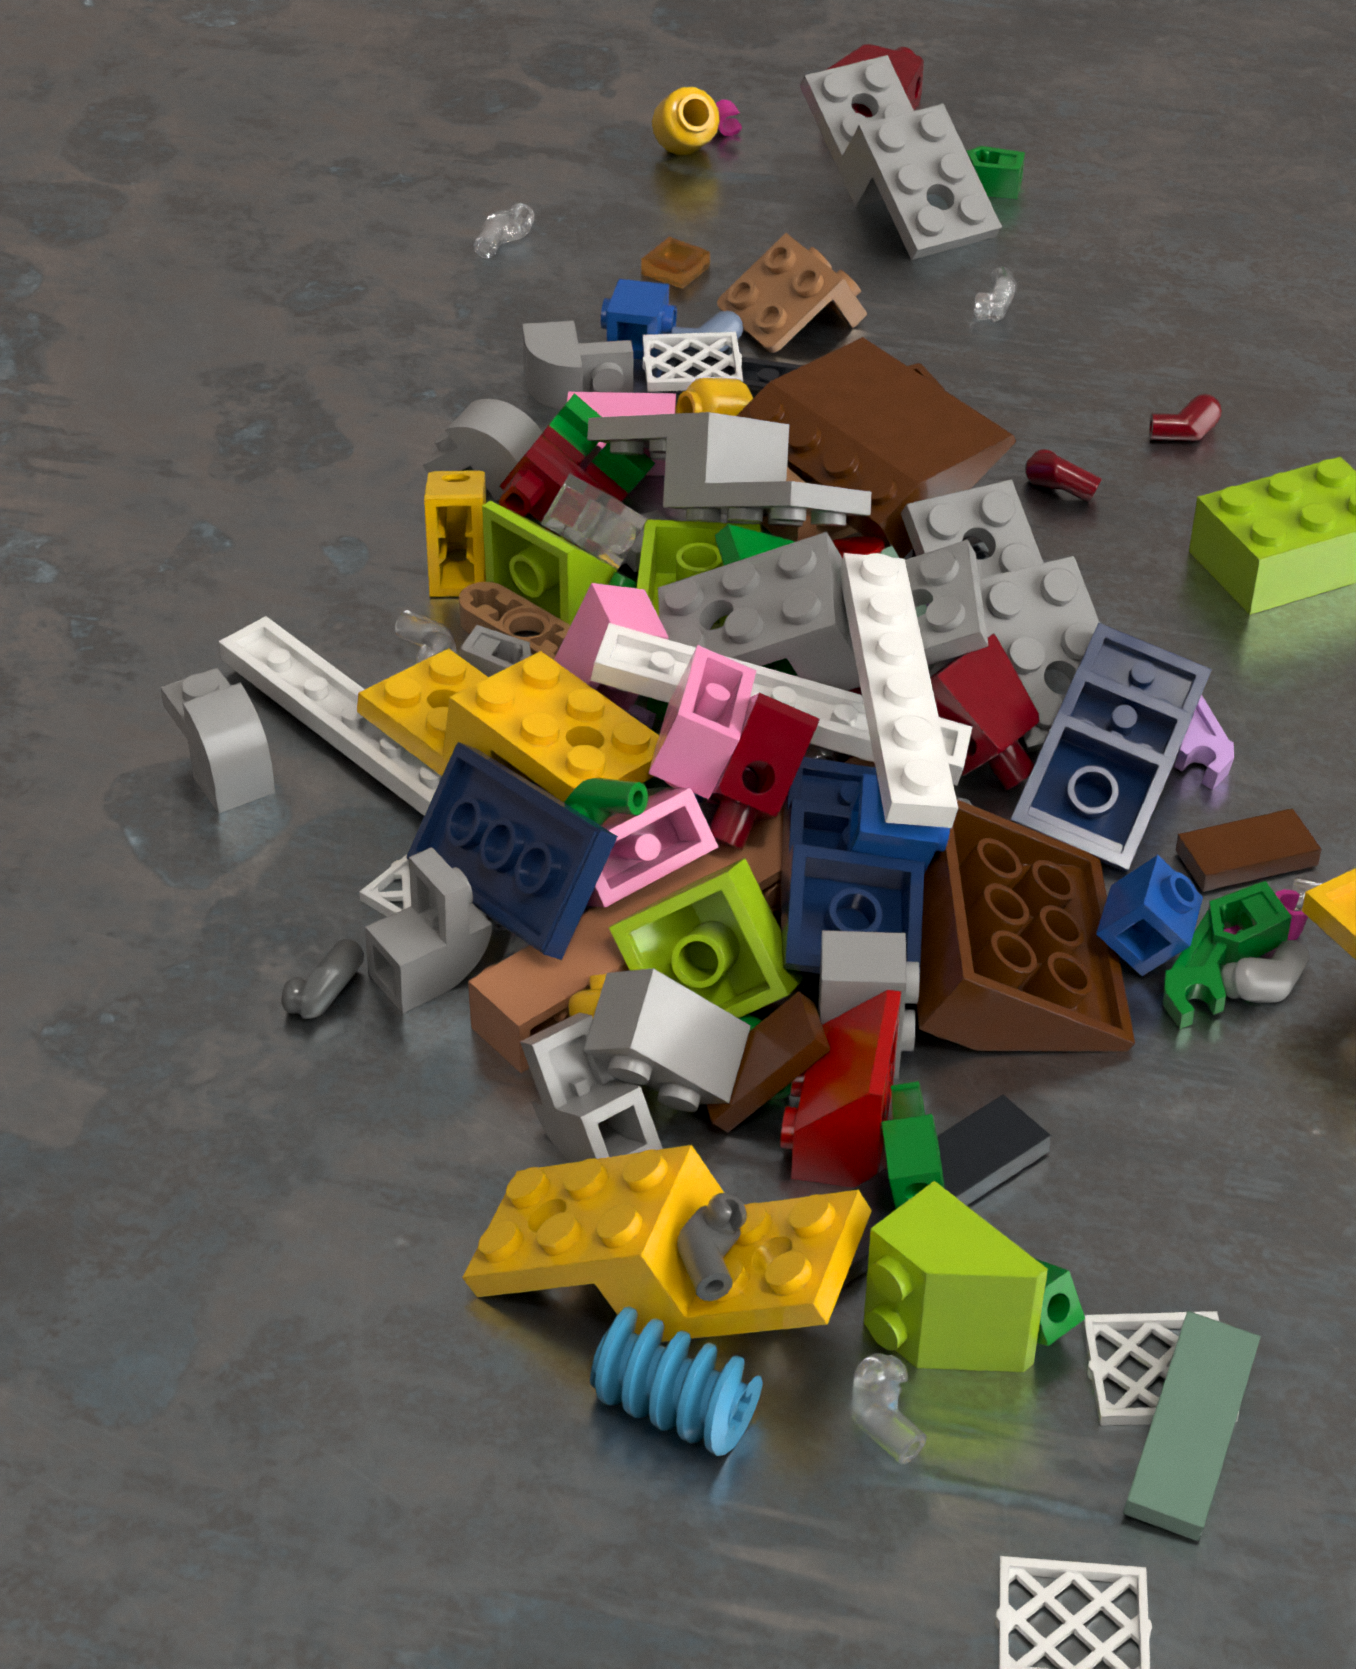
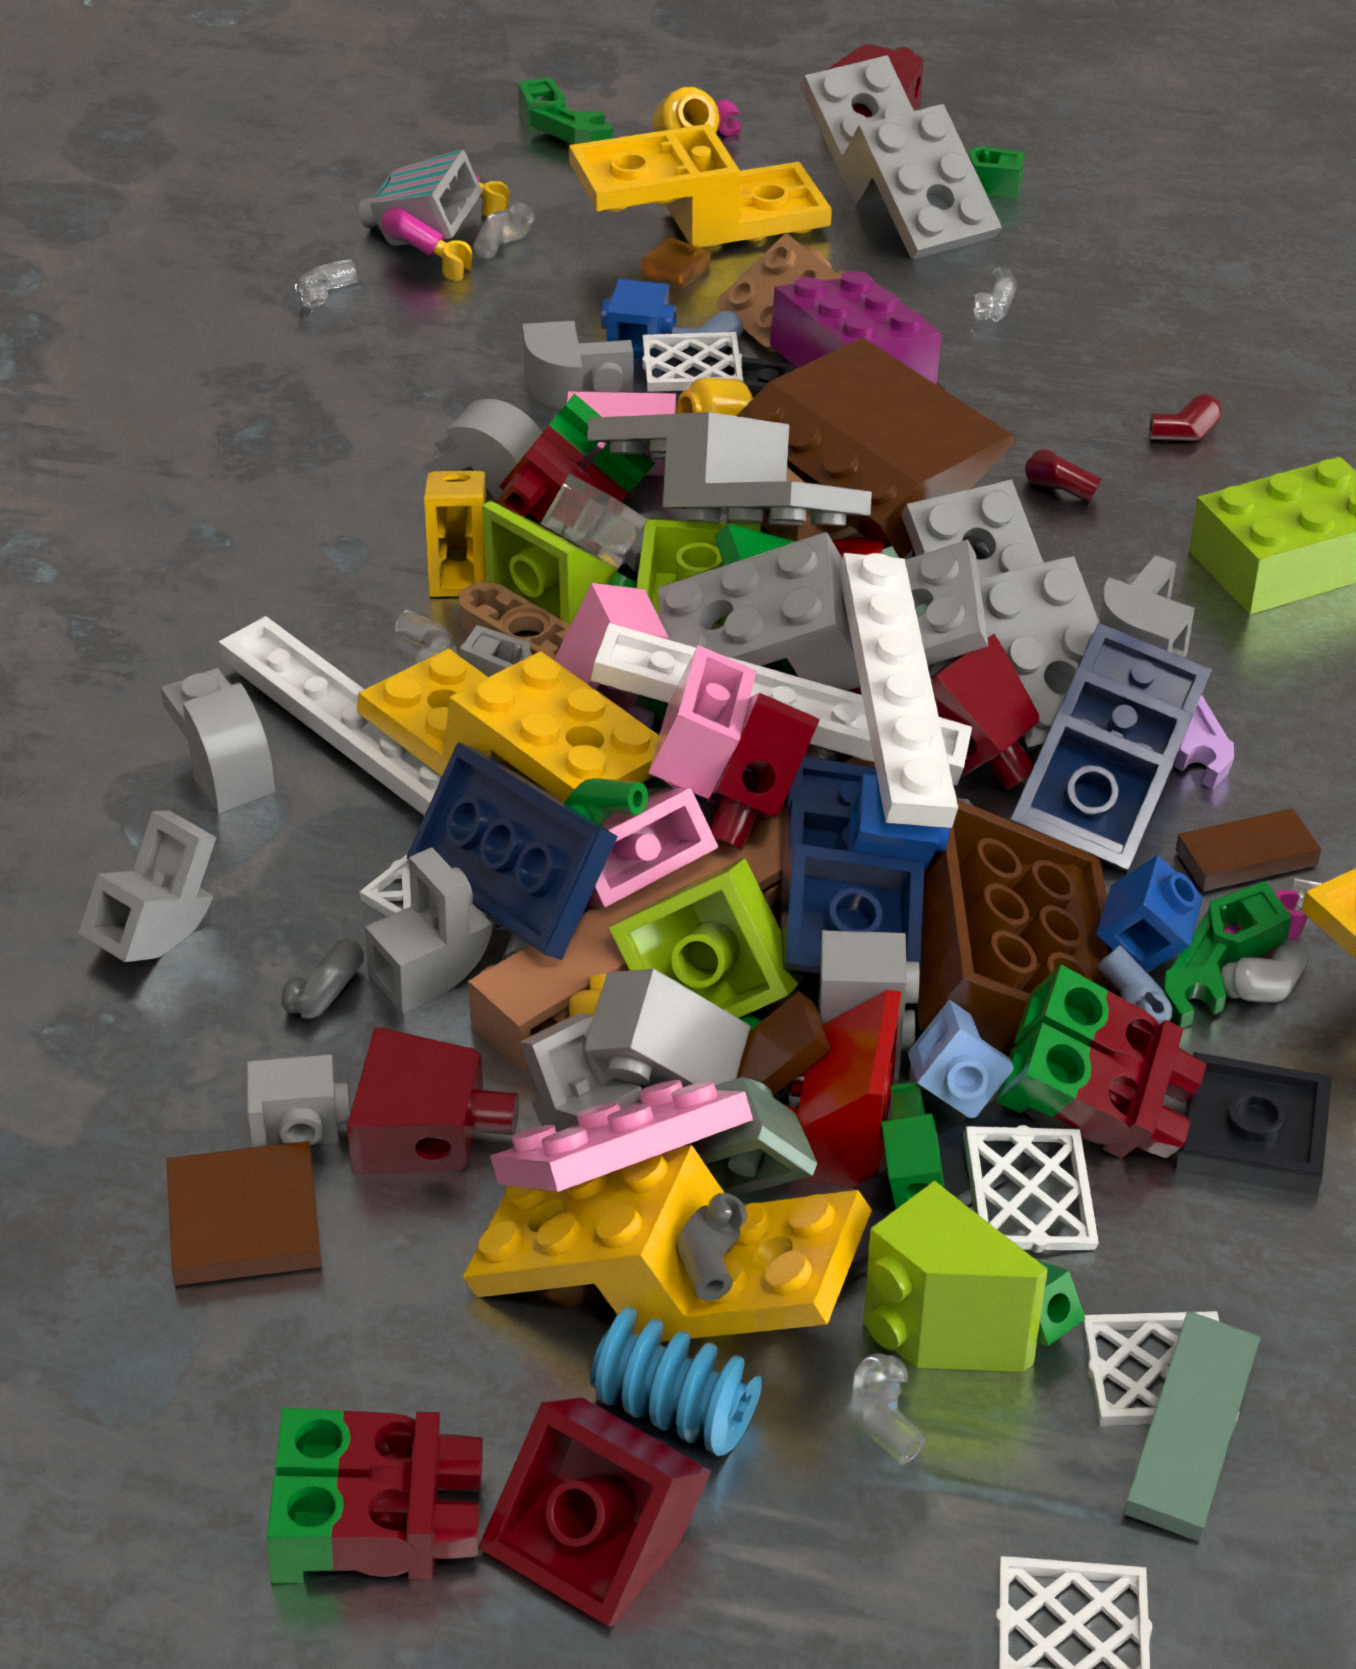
(157, 903): none -> light grey brick
(242, 1213): none -> reddish brown tile
(295, 1101): none -> light grey brick
(314, 284): none -> clear arm
(366, 1494): none -> dark red hips
(422, 1106): none -> dark red torso
(429, 203): none -> torso
(552, 116): none -> green piece
(592, 1507): none -> dark red slope
(618, 1137): none -> bright pink plate
(699, 186): none -> yellow bracket
(761, 1151): none -> sand green slope
(828, 314): none -> magenta brick
(957, 1062): none -> light blue bracket
(1079, 1186): none -> white window
(1101, 1067): none -> hips
(1135, 984): none -> sand blue arm
(1145, 607): none -> light grey brick
(1257, 1124): none -> black tile

